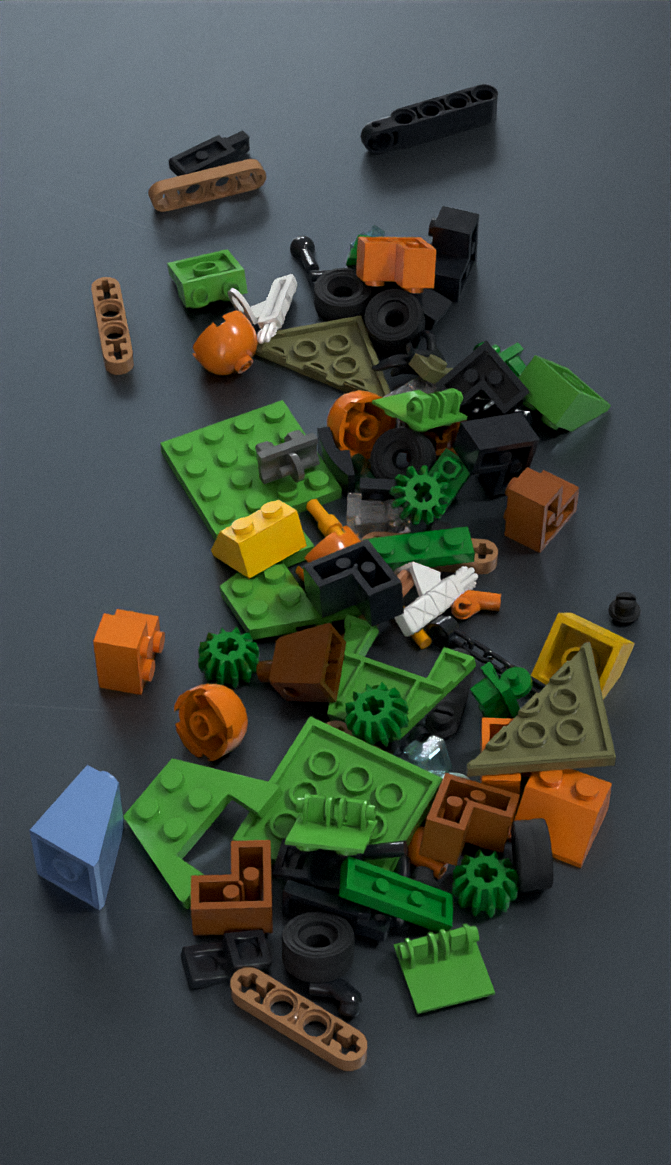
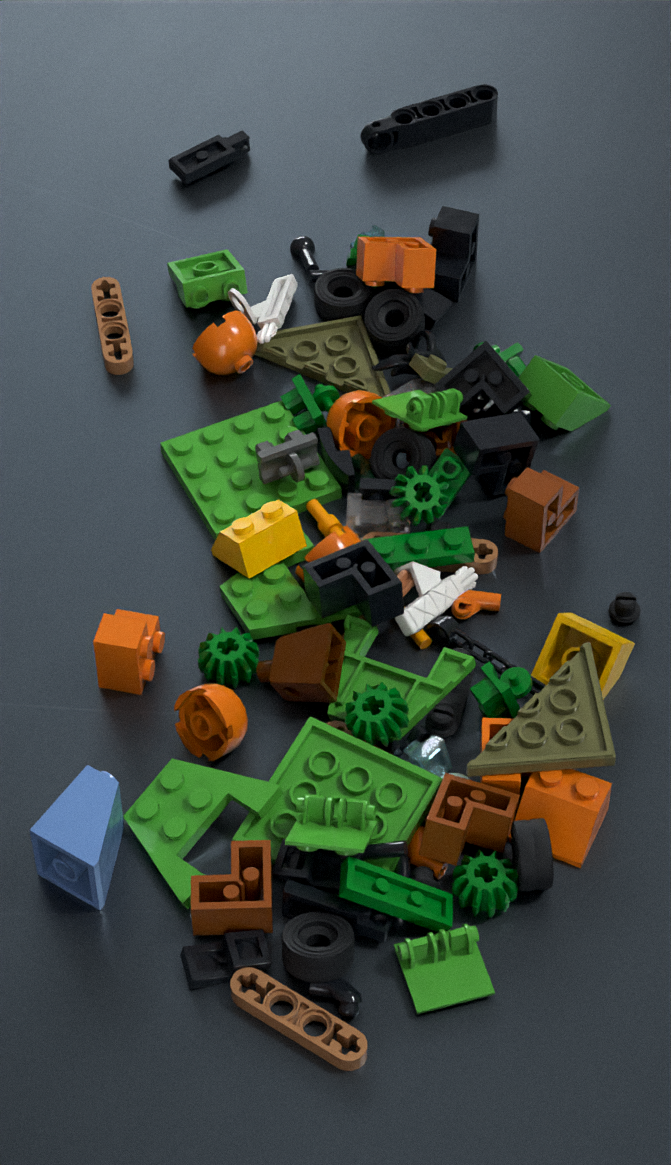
(207, 181): medium nougat beam -> none
(316, 403): none -> green hips

